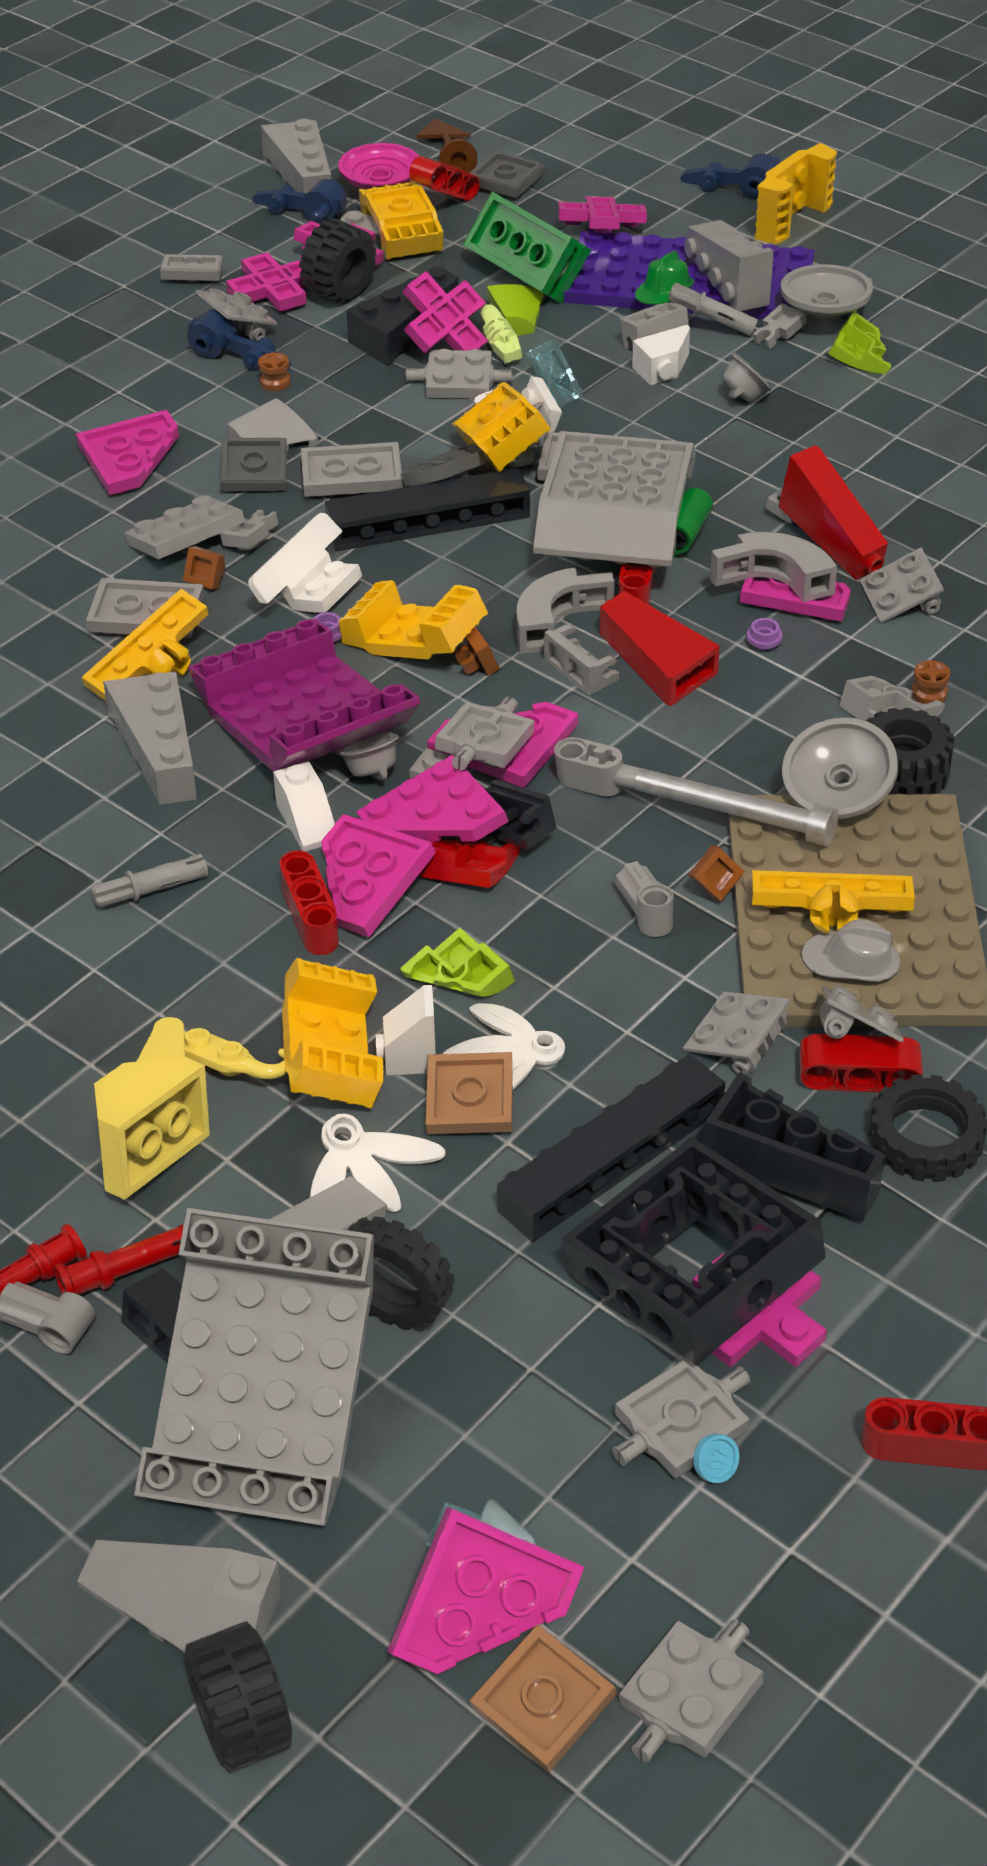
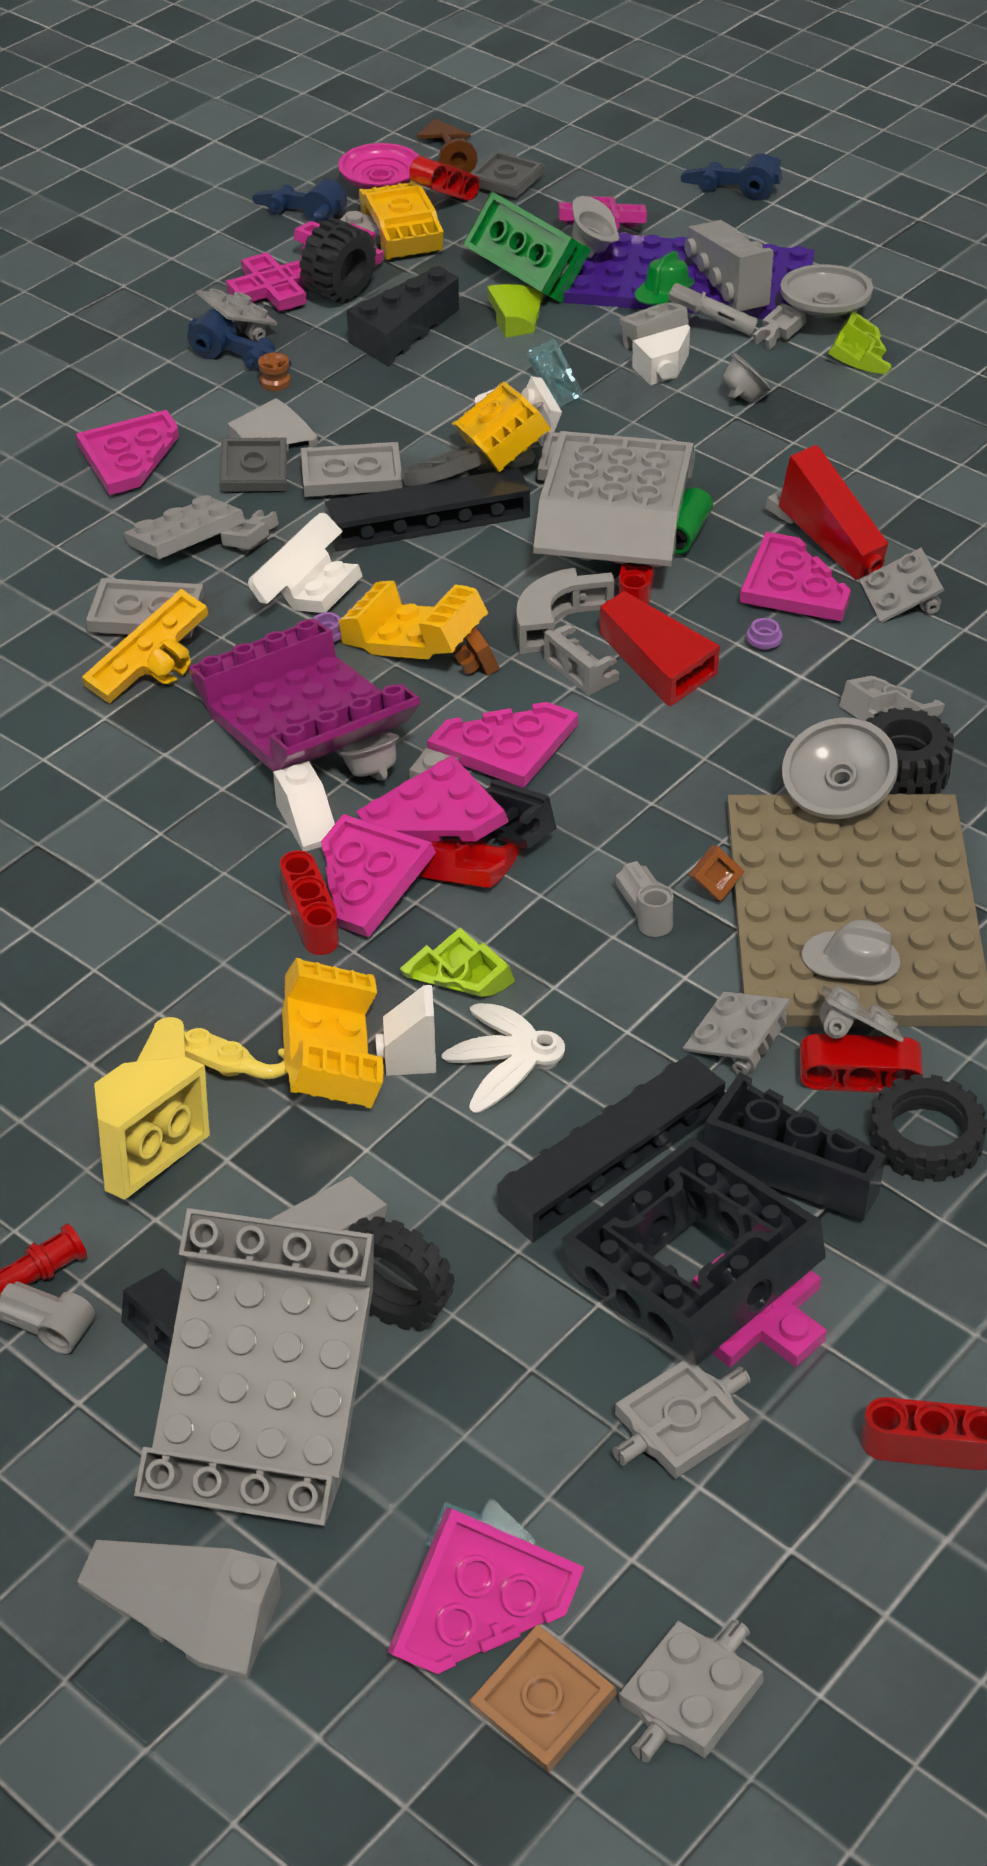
(103, 1268): red pin -> none
(150, 880): light grey axle -> none
(155, 730): light grey wedge -> none
(192, 267): light grey plate -> none
(204, 567): dark orange tile -> none
(238, 1696): black tyre -> none
(296, 153): light grey wedge -> none
(357, 1157): white plant -> none
(444, 315): dark pink plate -> none
(458, 373): light grey plate -> none
(469, 1093): medium nougat plate -> none
(484, 734): light grey plate -> none
(500, 334): yellowish green hinge -> none
(593, 224): none -> light grey piece
(601, 771): piece -> none
(716, 1458): medium azure piece -> none
(777, 557): light grey arch -> none
(794, 183): yellow plate -> none
(832, 896): yellow plate -> none
(930, 681): dark orange wheel -> none

